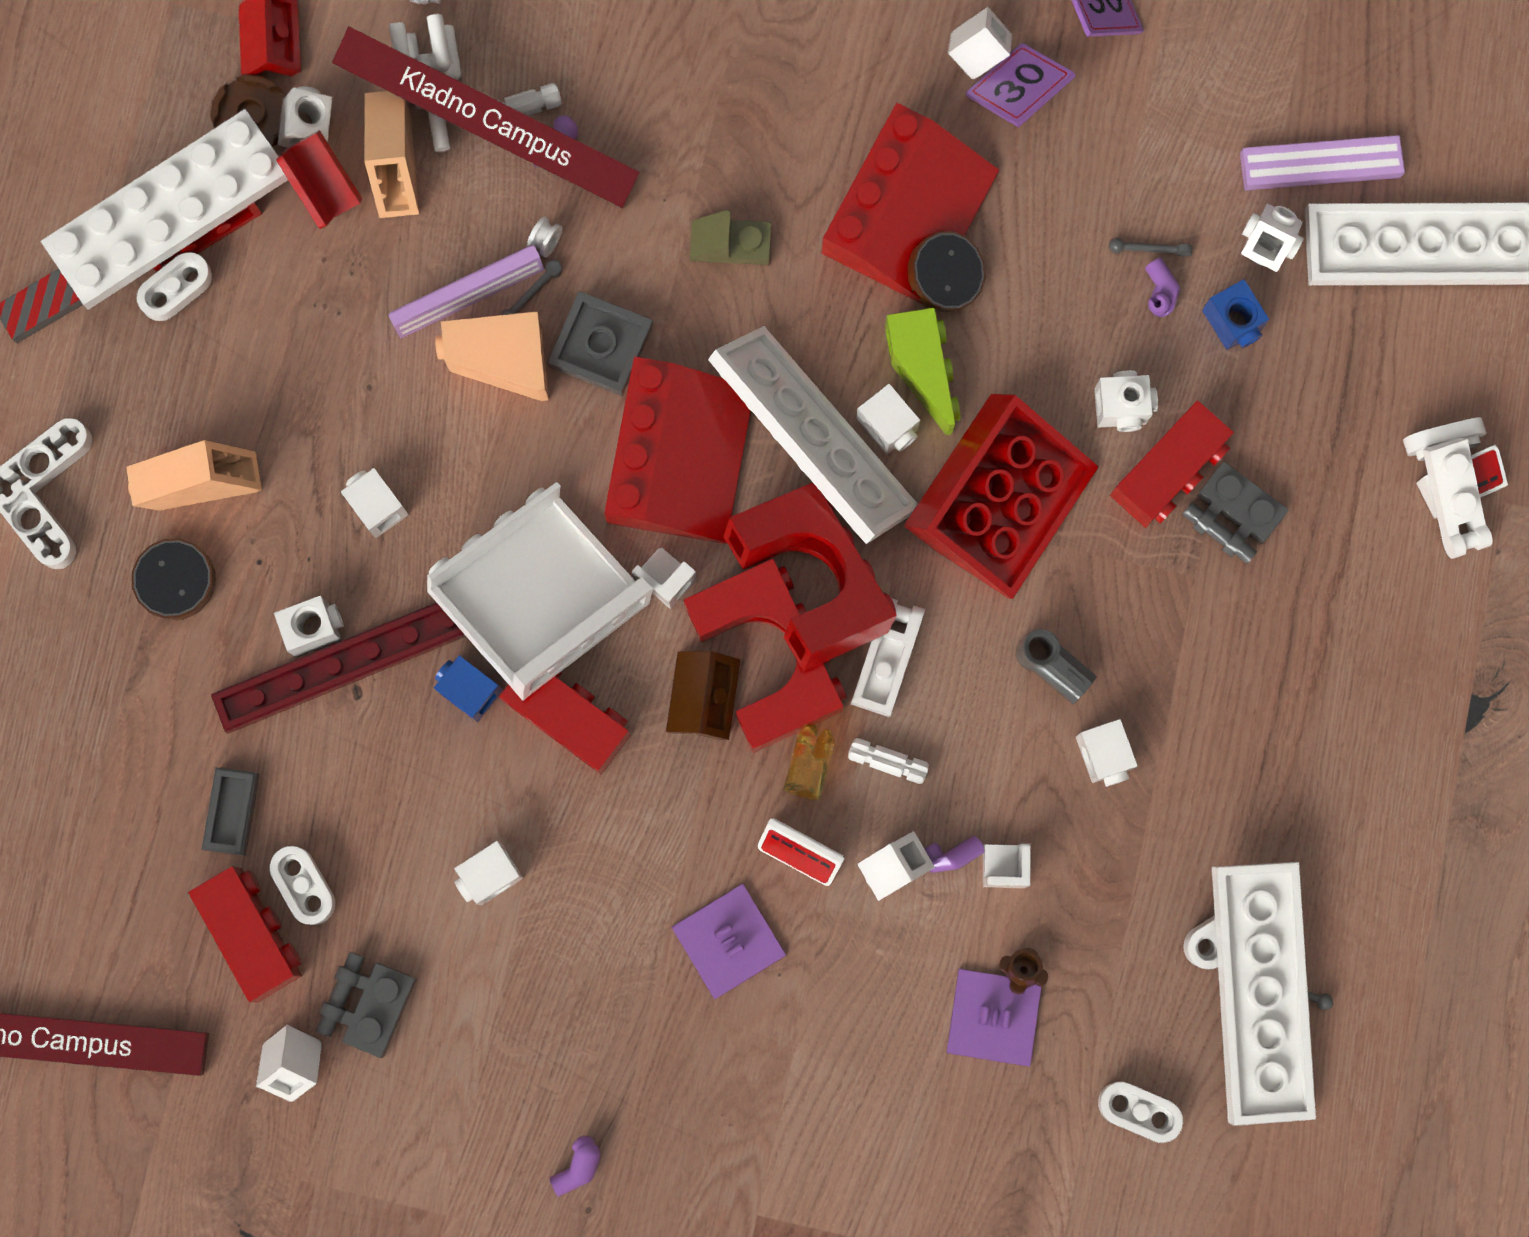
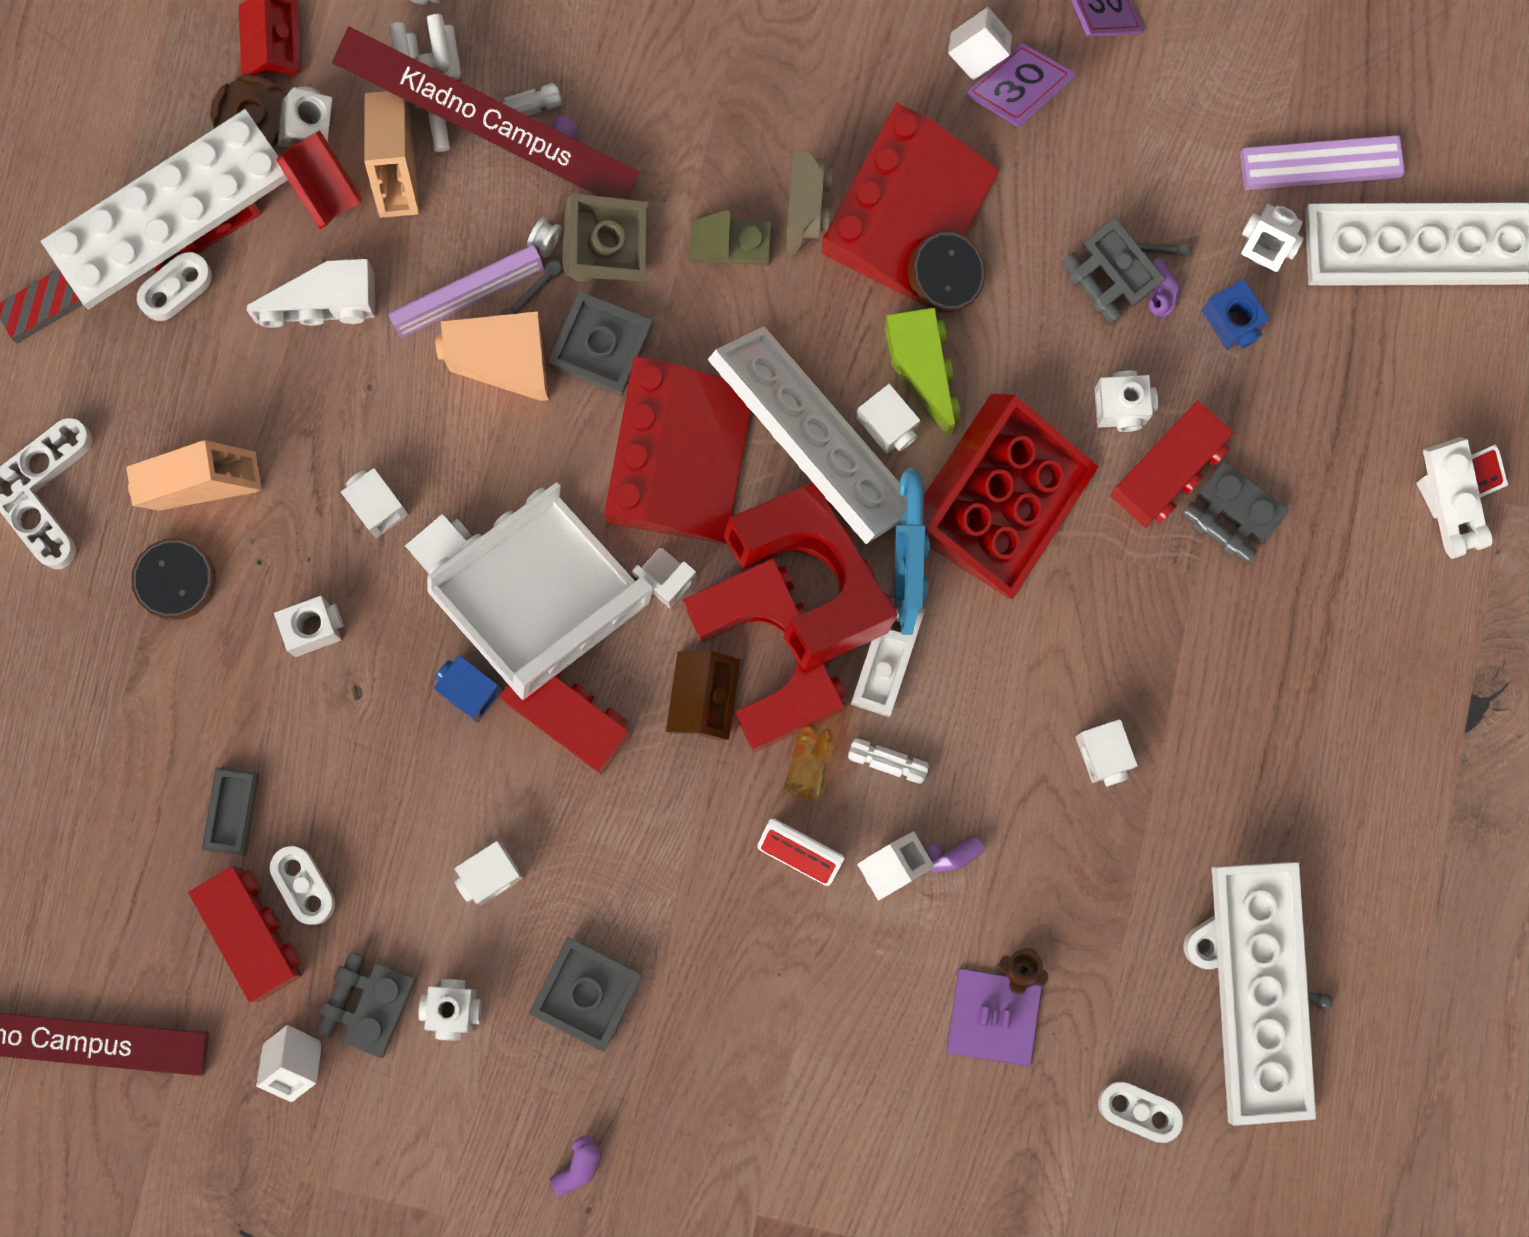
(324, 293): none -> white slope
(334, 667): dark red tile -> none
(438, 541): none -> white brick
(467, 1009): none -> white brick
(586, 994): none -> dark grey plate
(604, 238): none -> dark tan slope
(728, 941): medium lavender piece -> none
(805, 209): none -> dark tan slope
(910, 551): none -> dark azure plate
(1006, 866): white panel -> none
(1058, 668): dark grey piece -> none
(1122, 262): none -> dark grey plate
(1470, 429): white plate -> none

